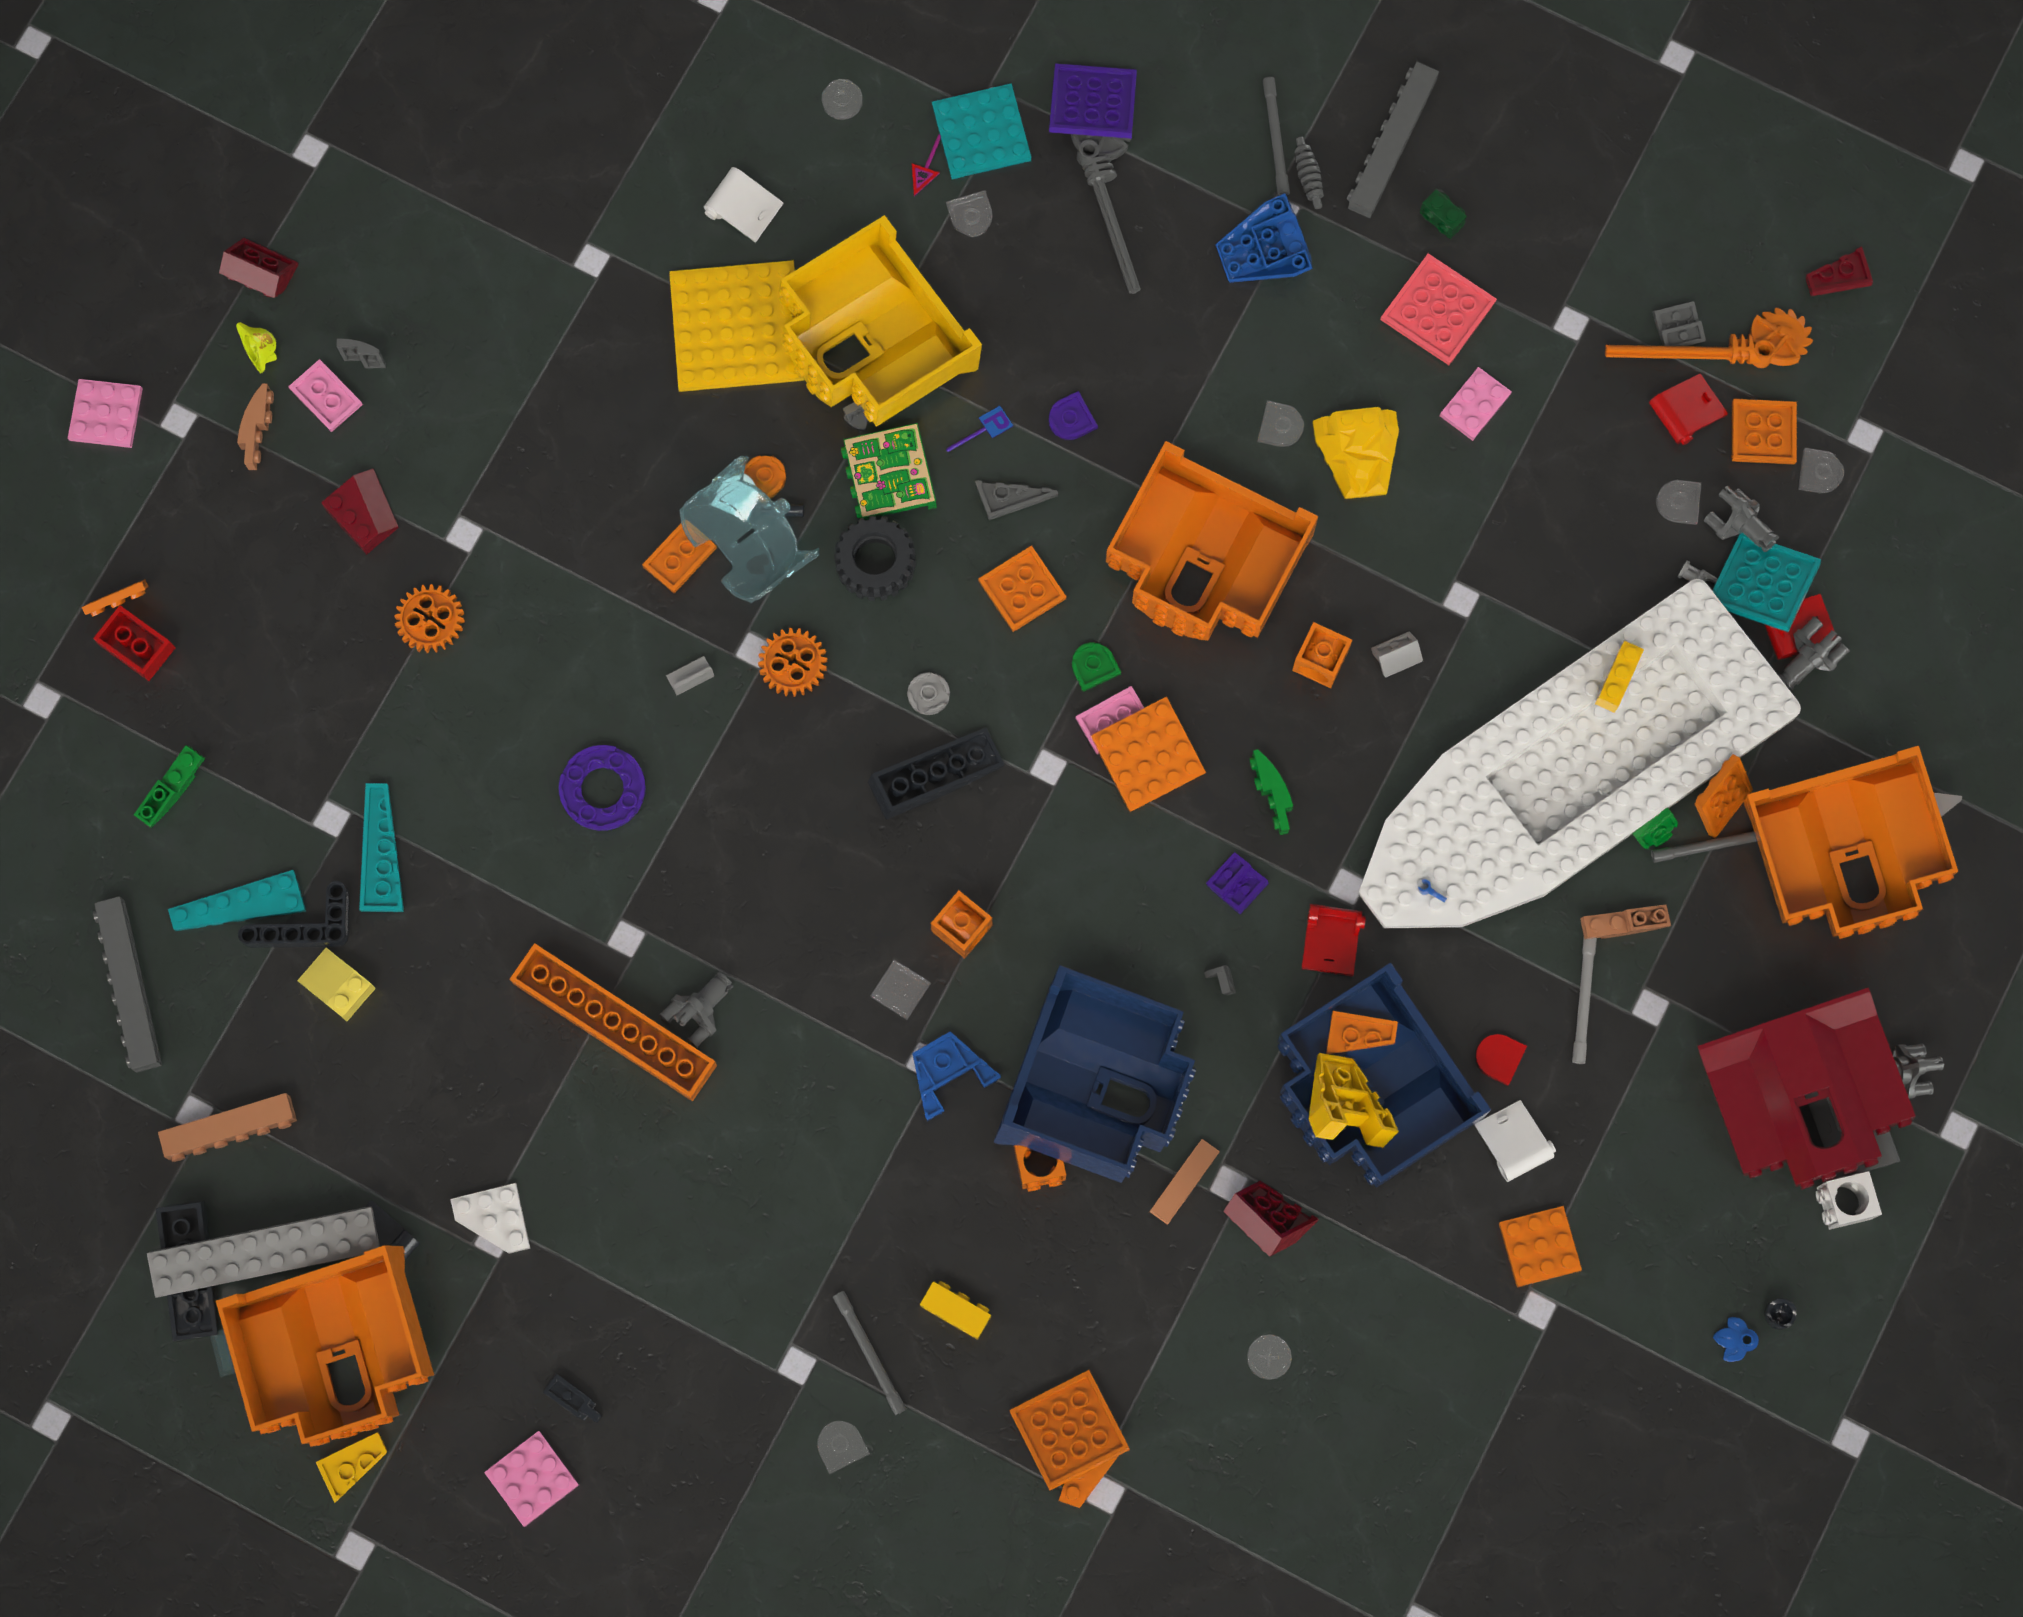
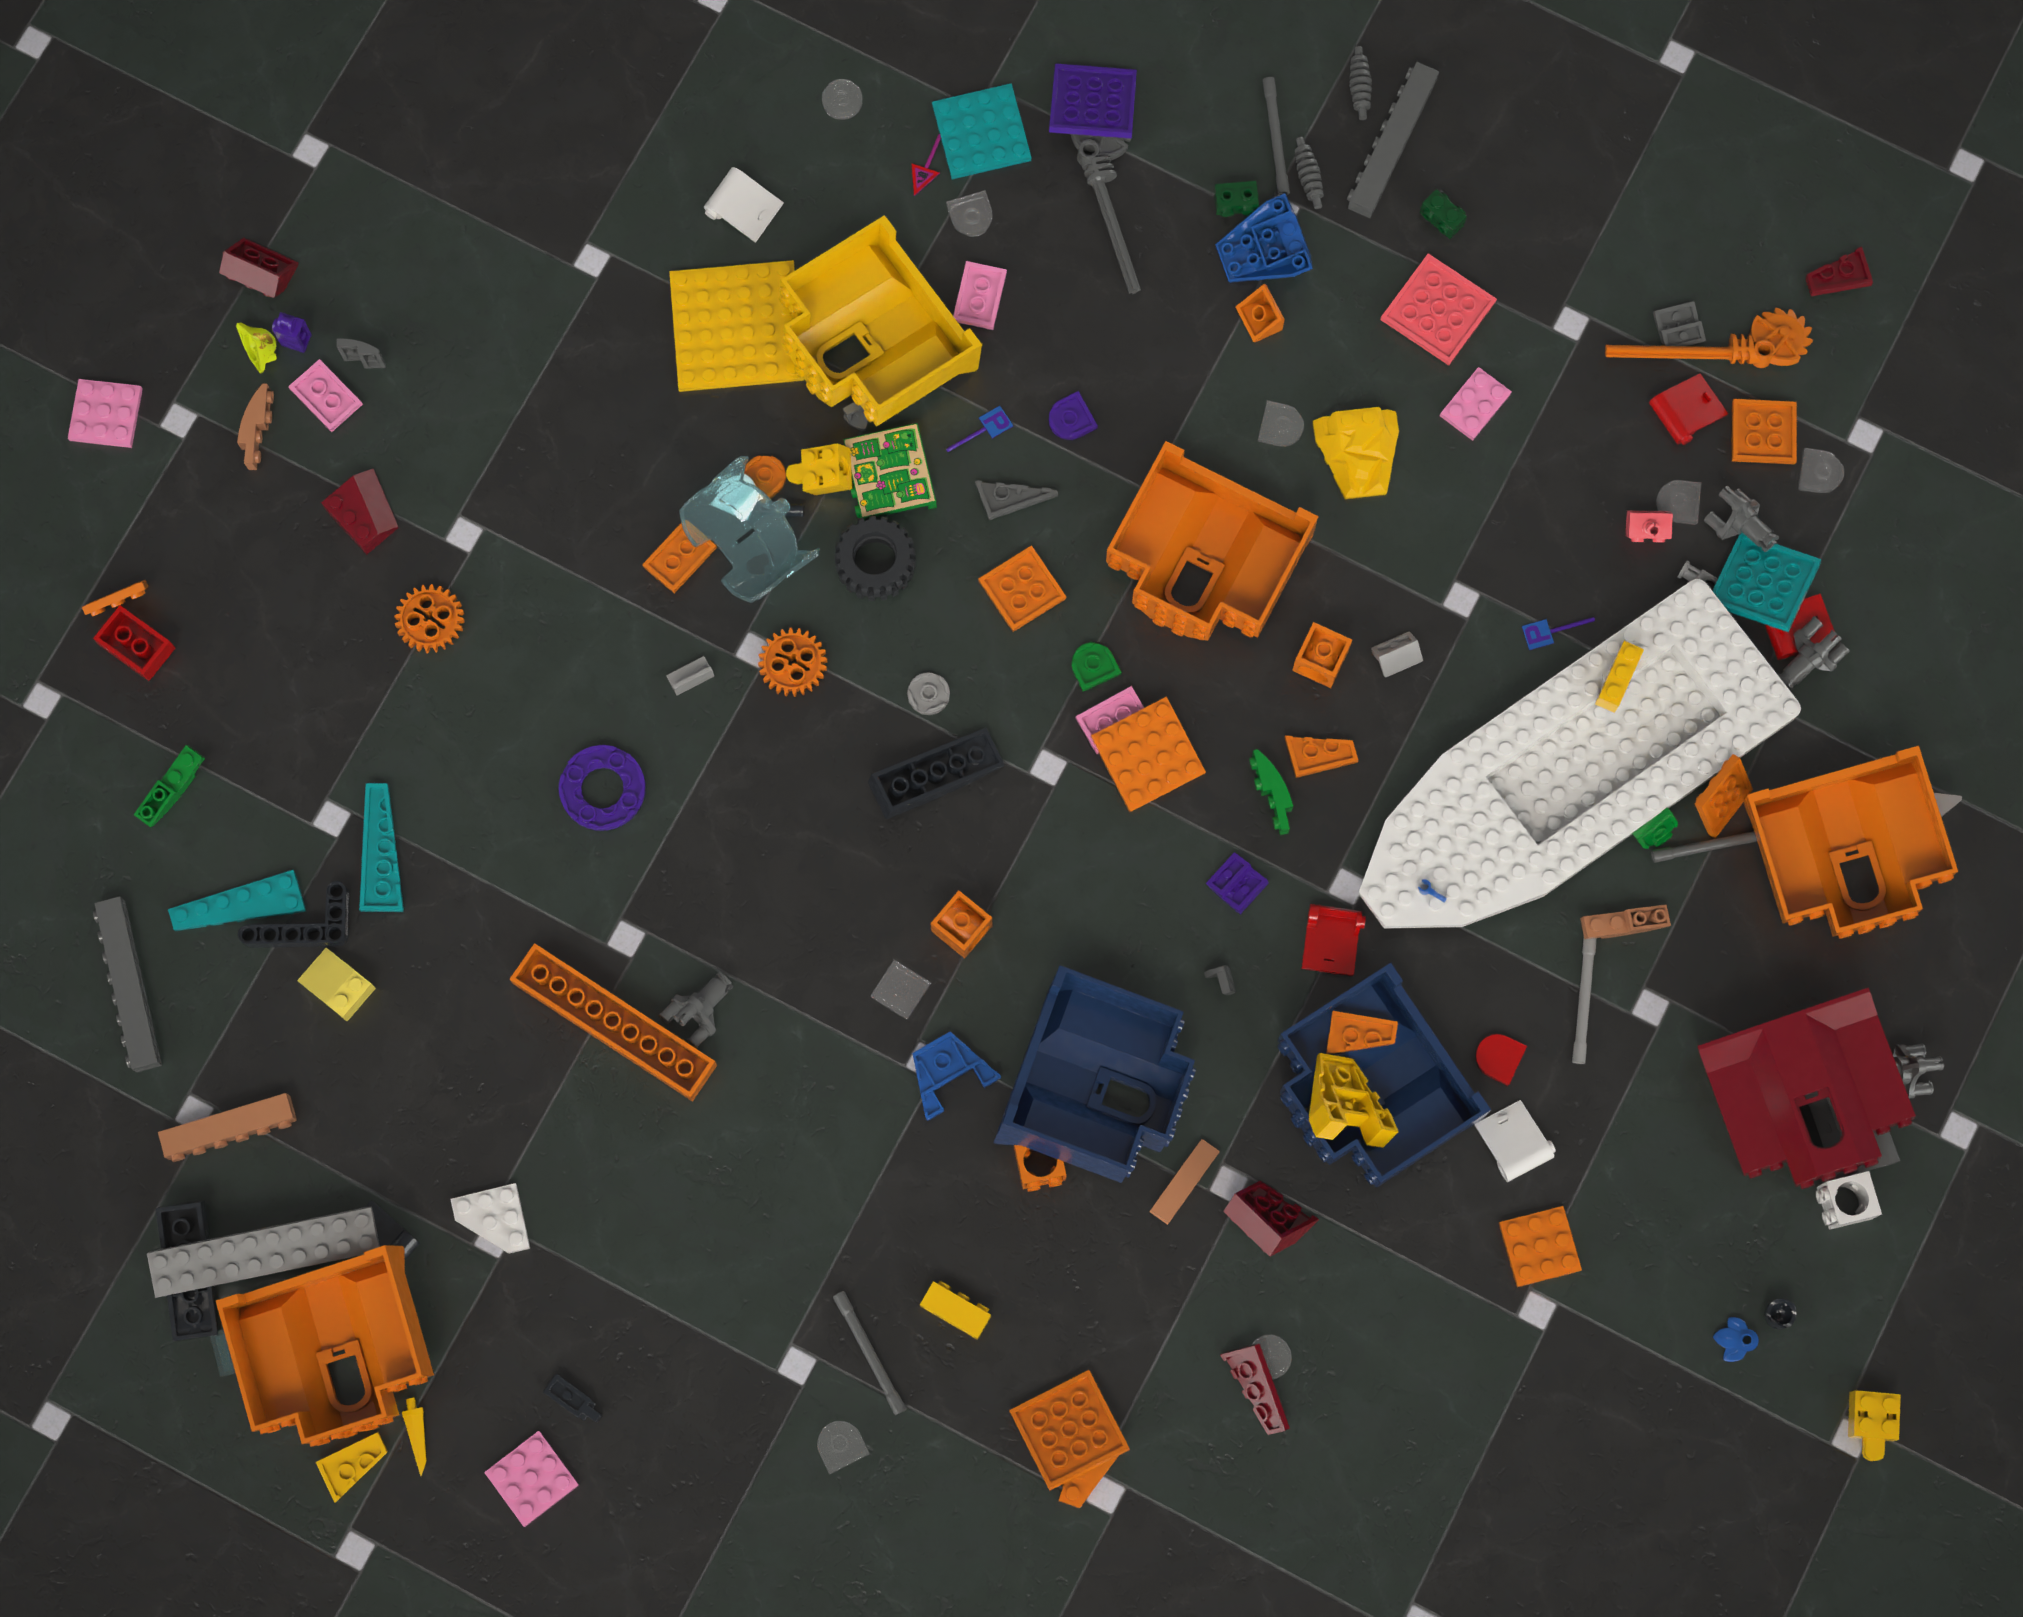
(291, 332): none -> dark purple brick
(415, 1426): none -> yellow bar
(823, 469): none -> yellow brick
(979, 295): none -> bright pink plate
(1236, 198): none -> dark green brick
(1252, 1371): none -> dark red wing
(1261, 314): none -> orange slope
(1319, 755): none -> orange wing
(1360, 83): none -> dark grey piece
(1539, 634): none -> piece
(1649, 525): none -> coral brick
(1875, 1422): none -> yellow brick

